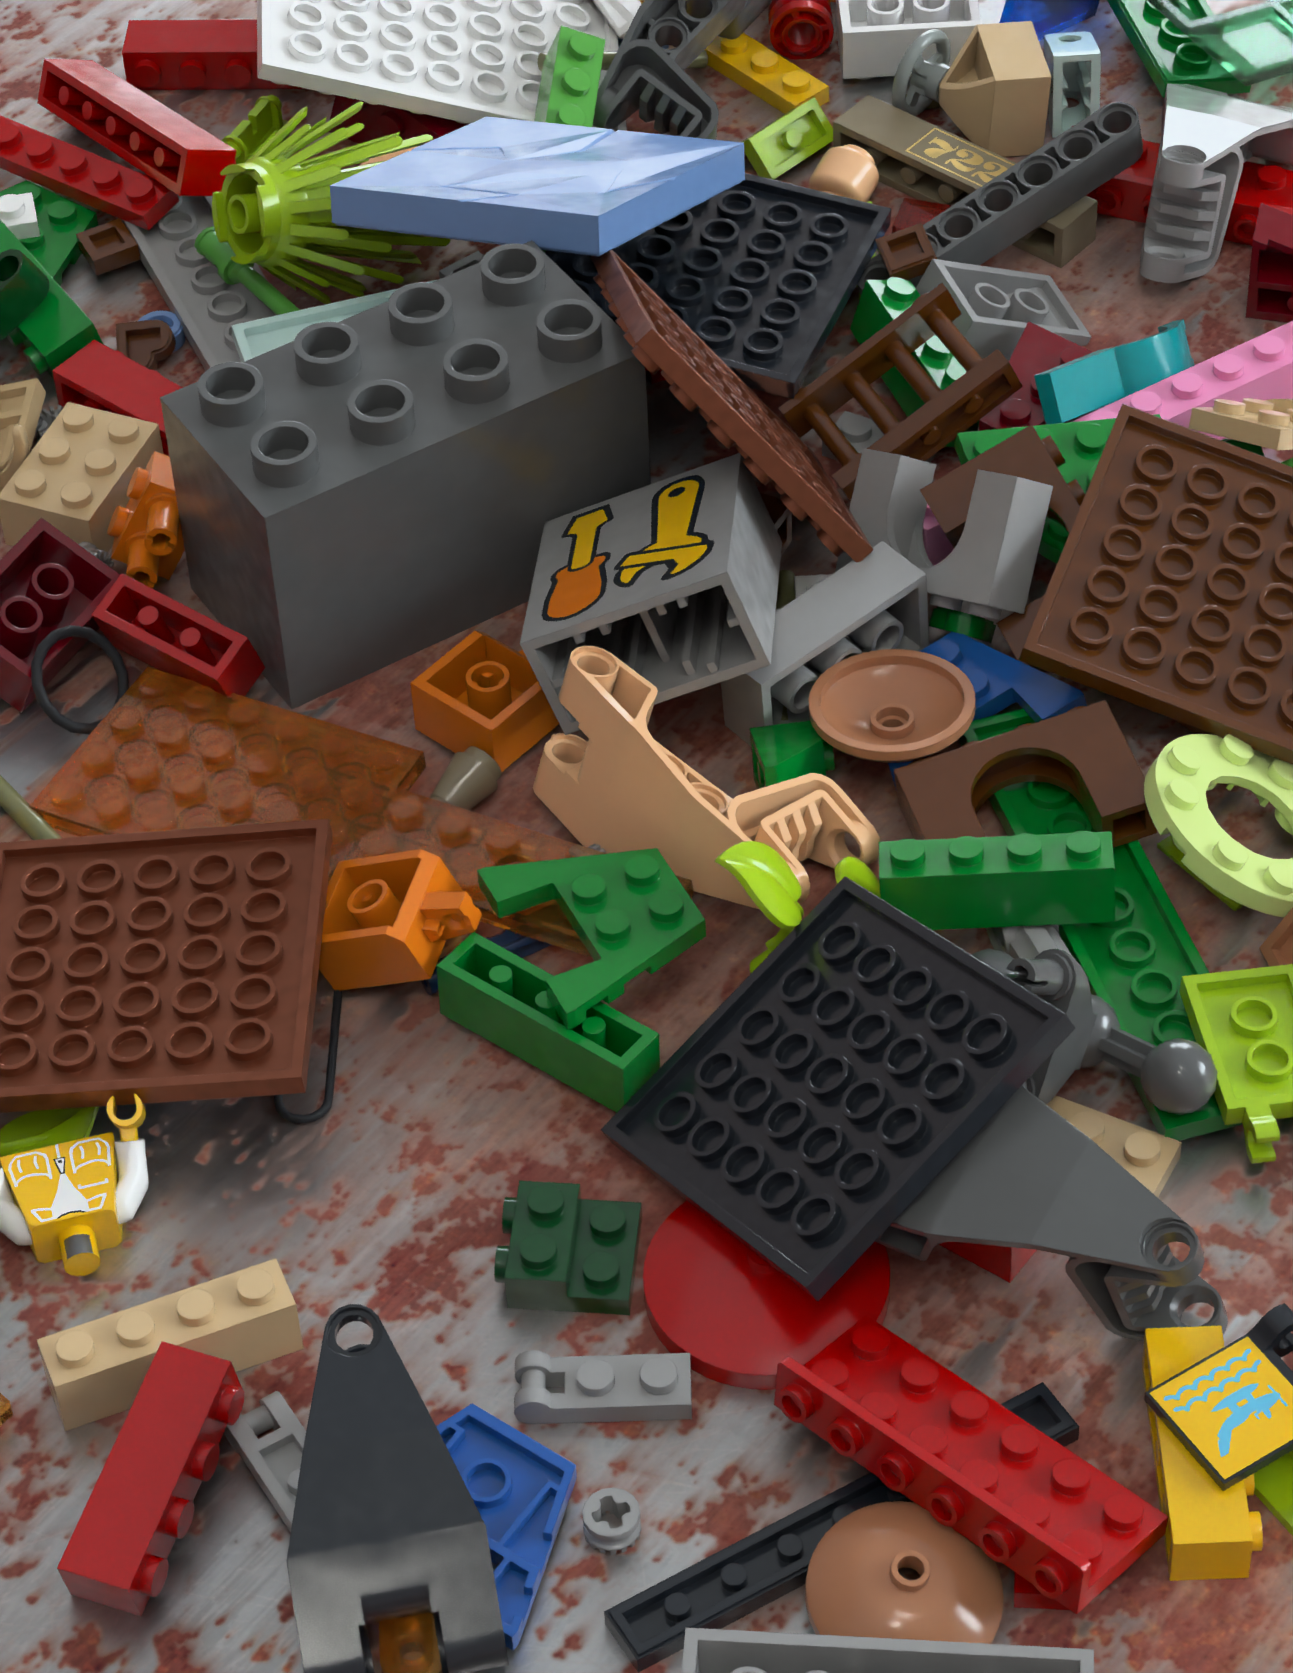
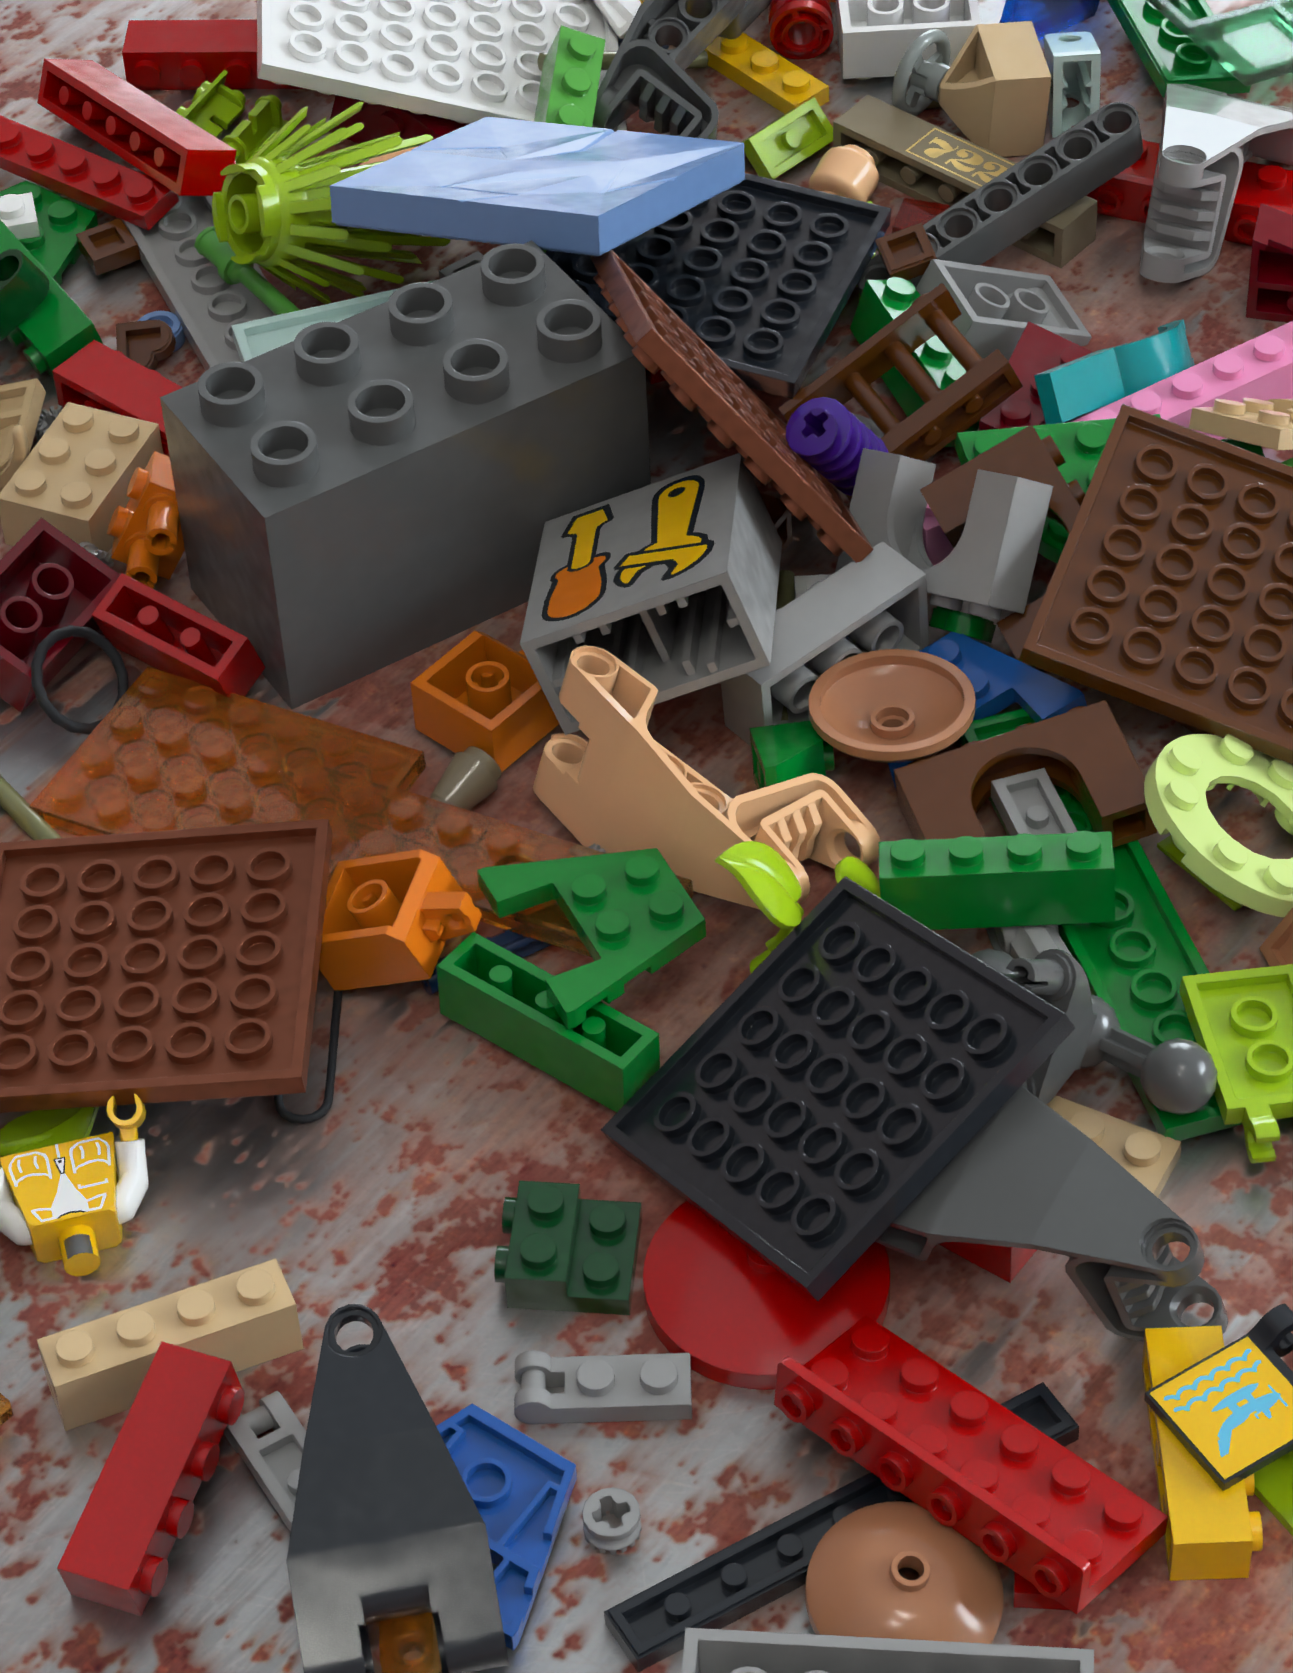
(215, 104): none -> lime hinge
(831, 440): none -> dark purple piece
(1030, 804): none -> light grey plate

